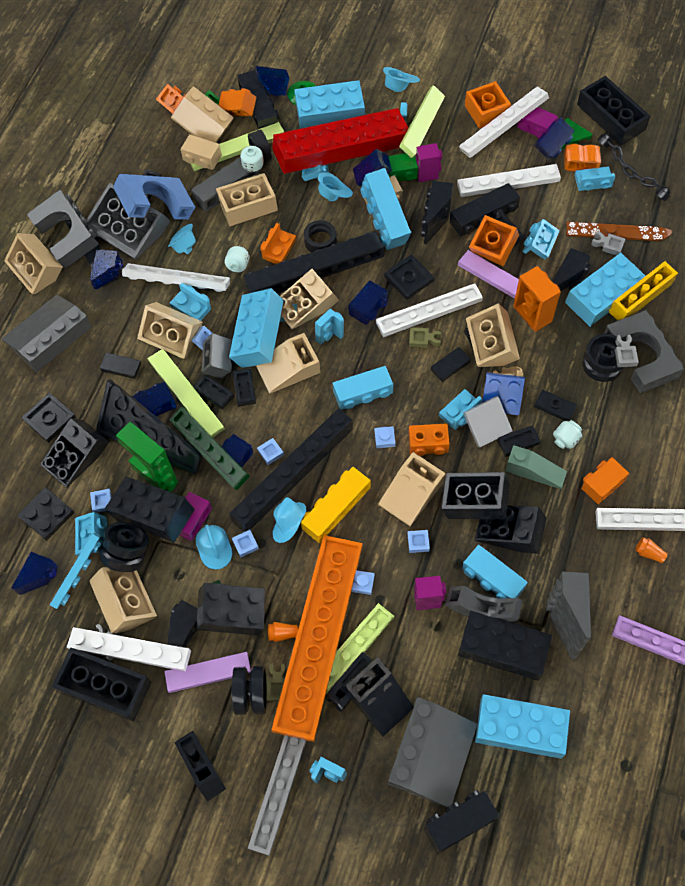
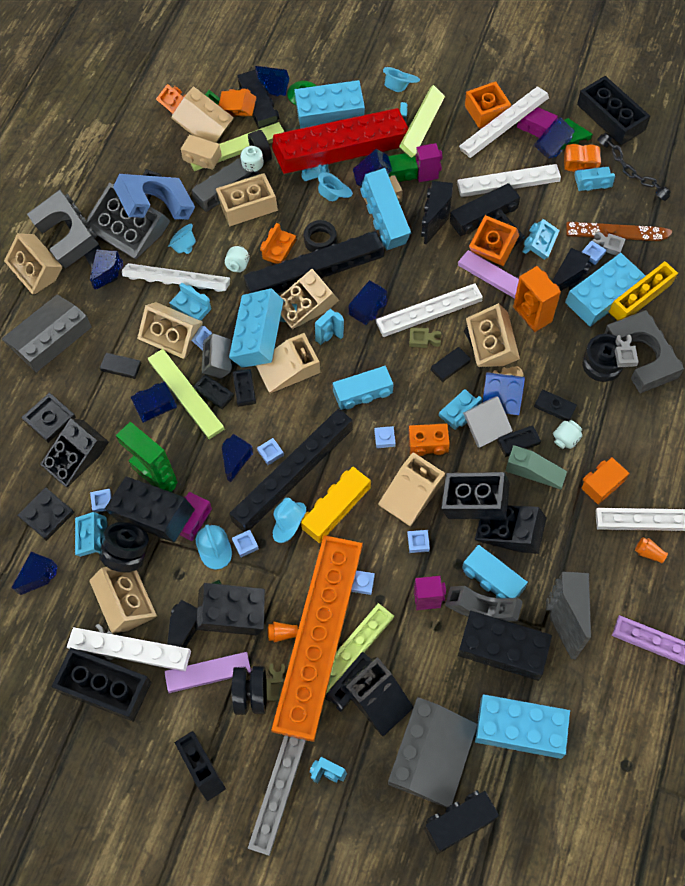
(72, 578): medium azure plate -> none
(120, 408): black wing -> none
(209, 448): dark green tile -> none
(409, 277): black plate -> none
(595, 251): none -> light blue plate

